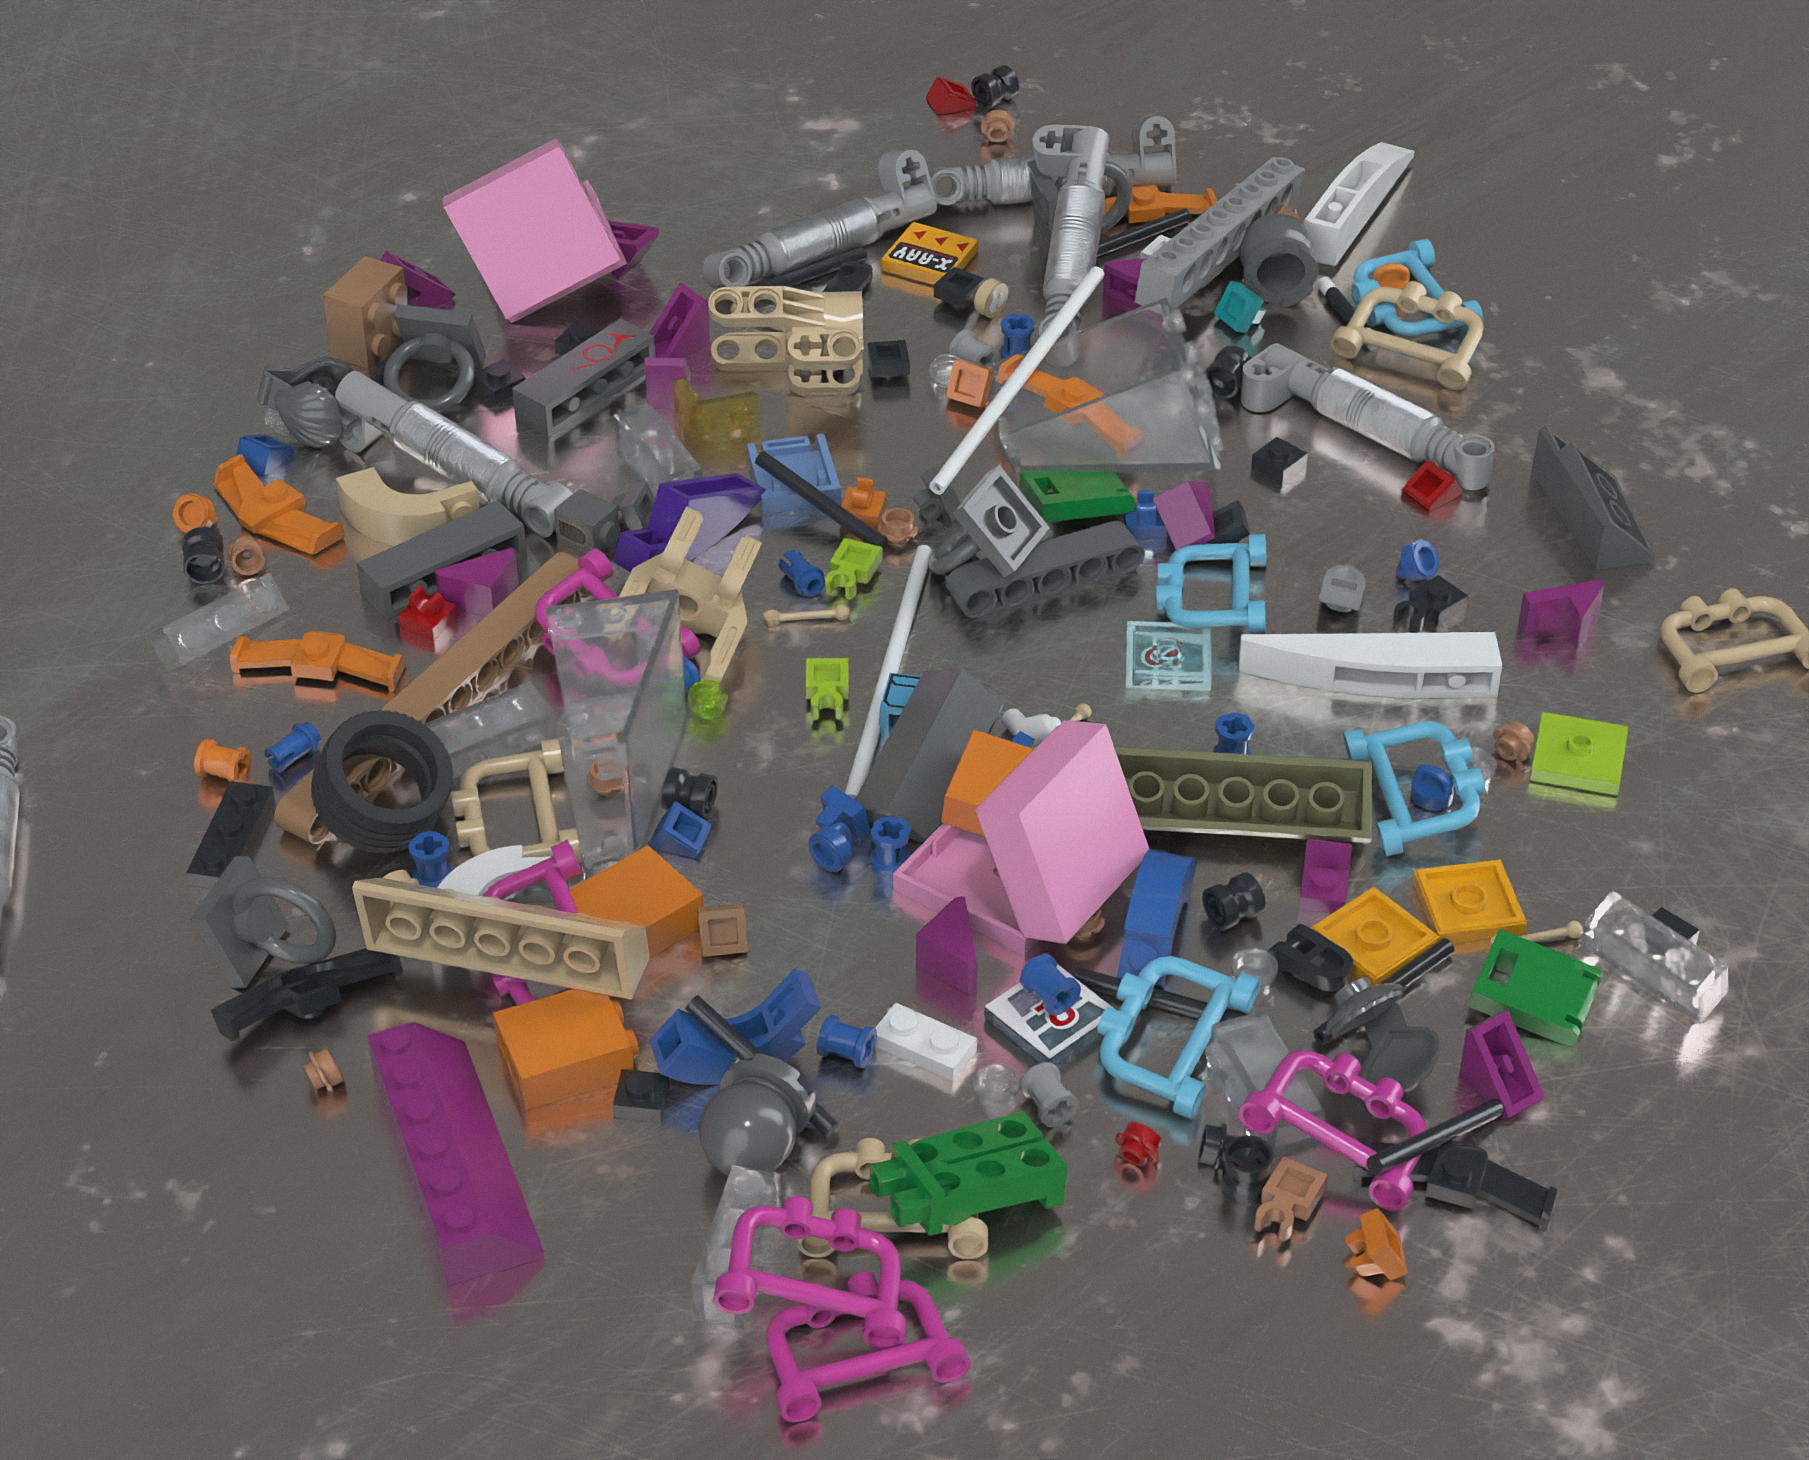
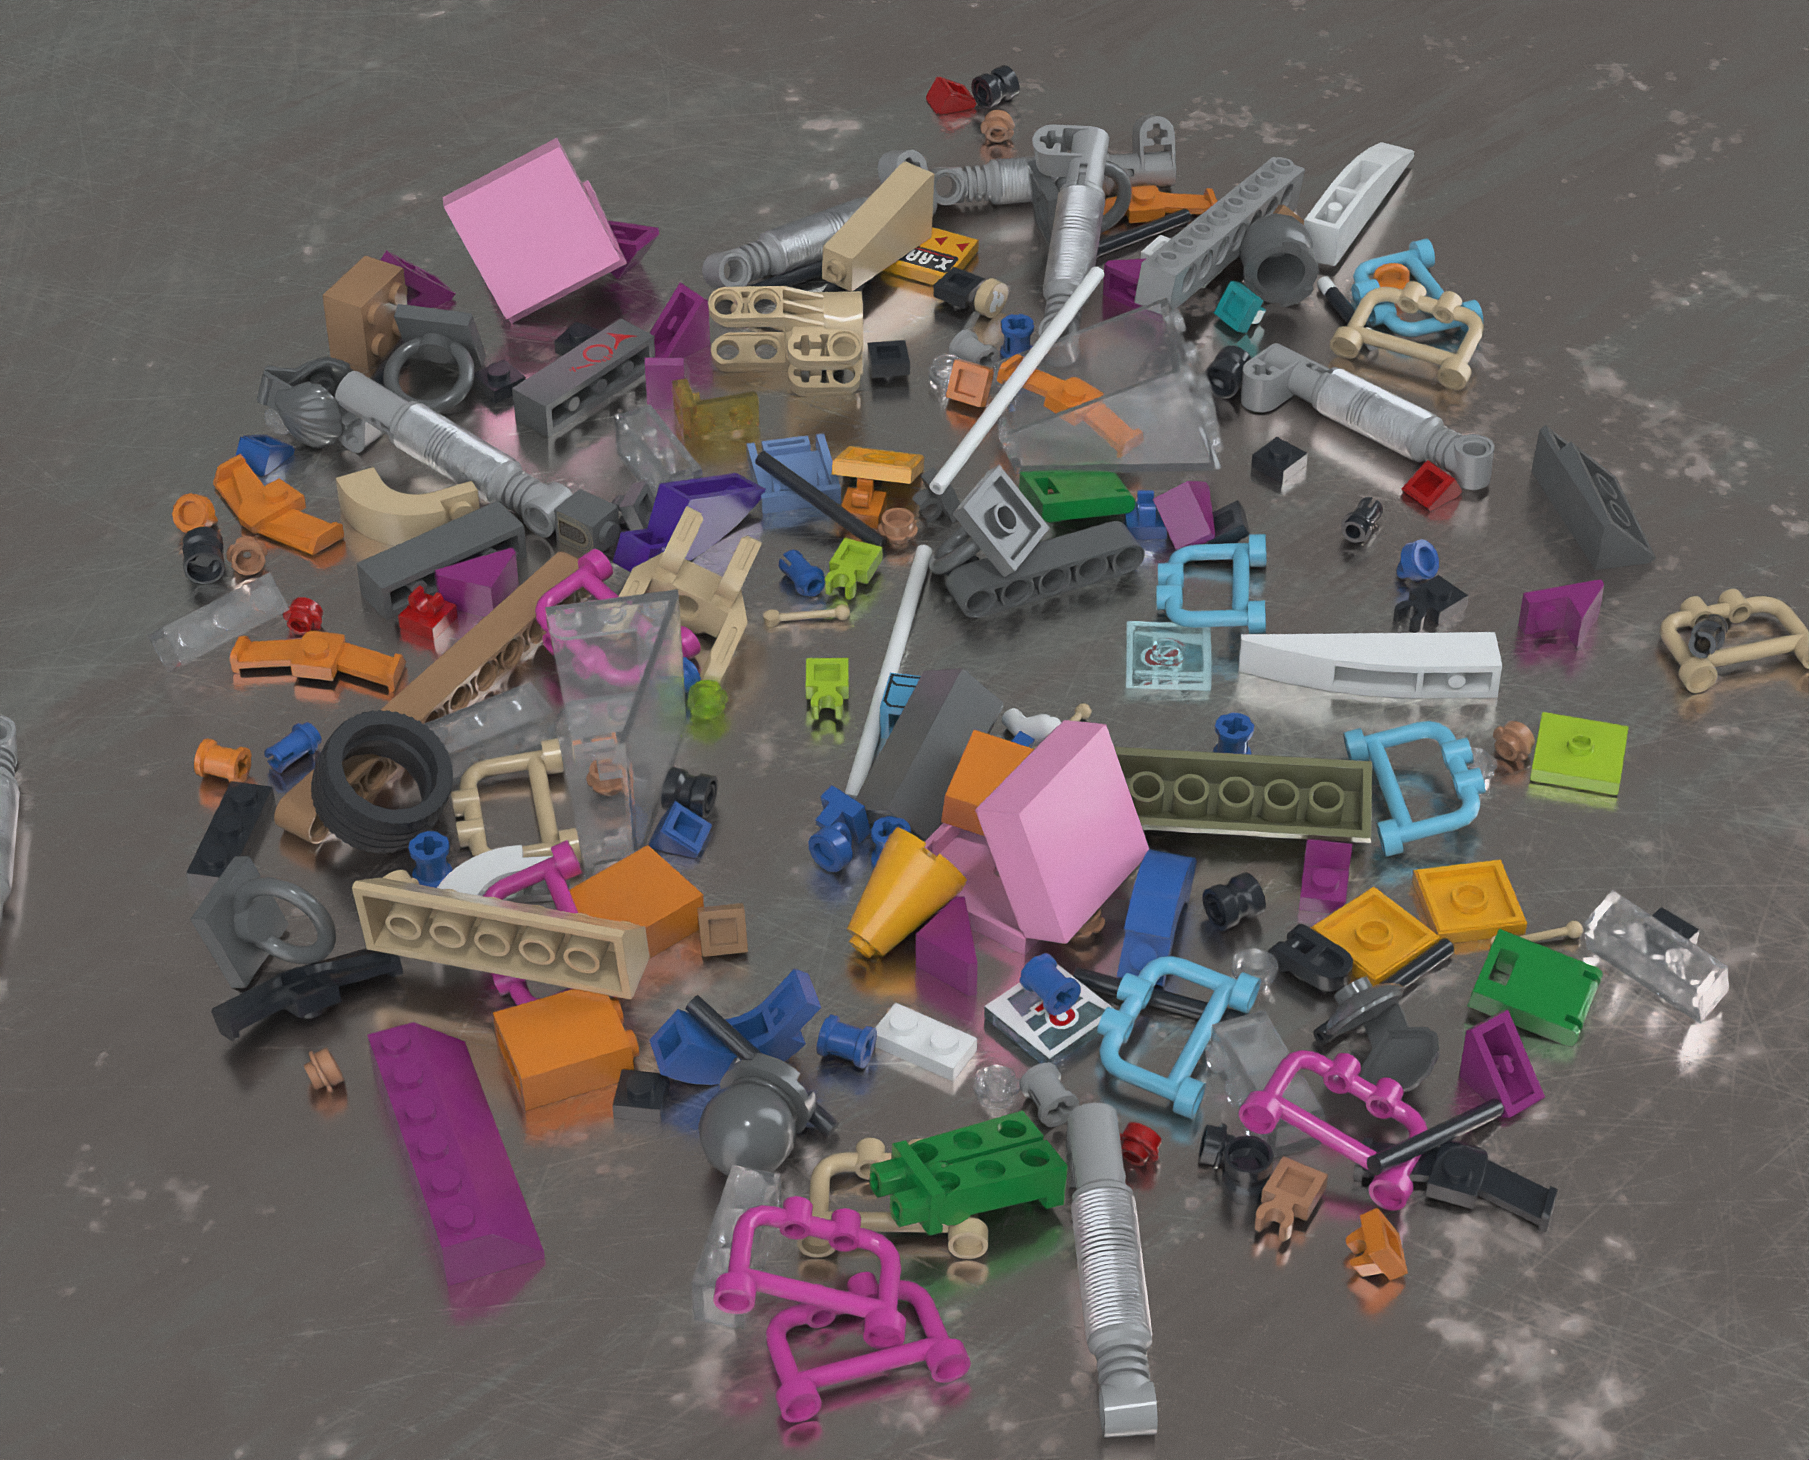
(303, 616): none -> red plate
(878, 464): none -> light orange tile
(882, 229): none -> tan slope
(901, 894): none -> light orange cone
(1110, 1271): none -> piece
(1343, 588): light grey plate -> none
(1358, 524): none -> black pin
(1432, 787): blue tile -> none
(1706, 631): none -> black pin

